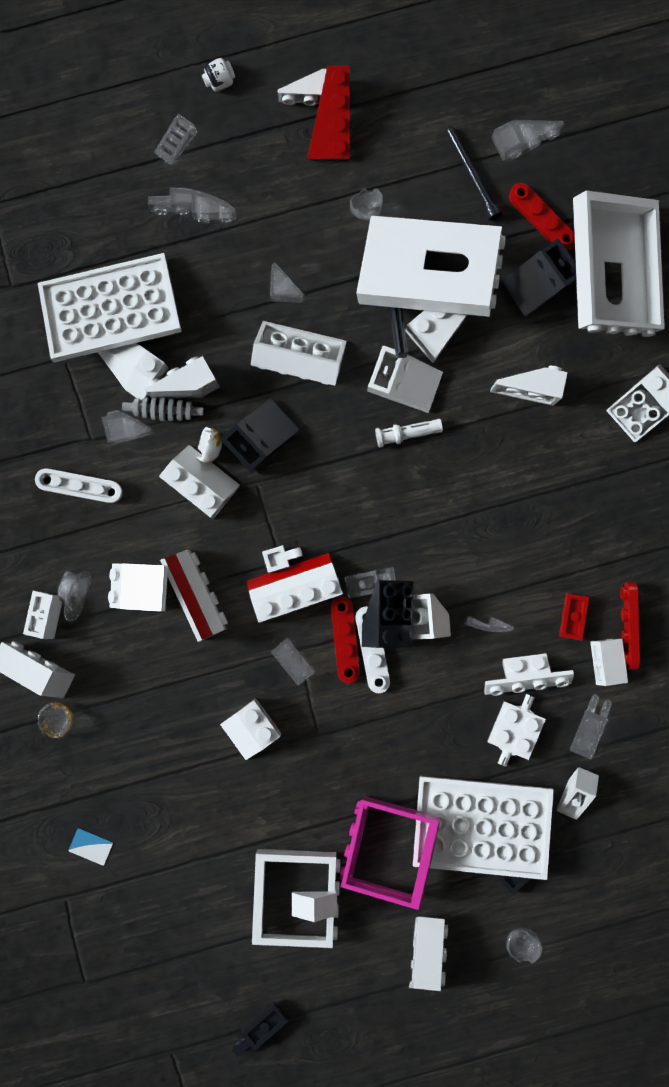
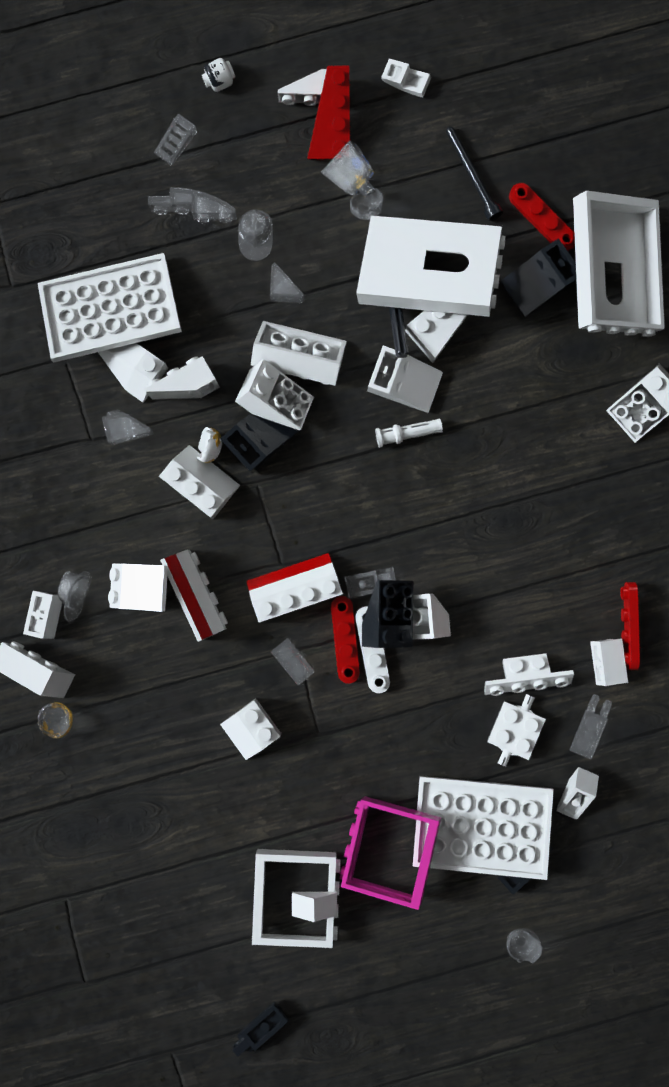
(78, 485): white plate -> none
(90, 846): sticker -> none
(163, 409): light grey piece -> none
(255, 235): none -> clear piece
(274, 396): none -> white slope
(278, 559): white plate -> none
(350, 171): none -> clear torso
(406, 79): none -> white slope
(428, 954): white wedge -> none
(493, 625): clear slope -> none
(523, 134): clear slope -> none
(540, 385): white slope -> none
(574, 616): red plate -> none

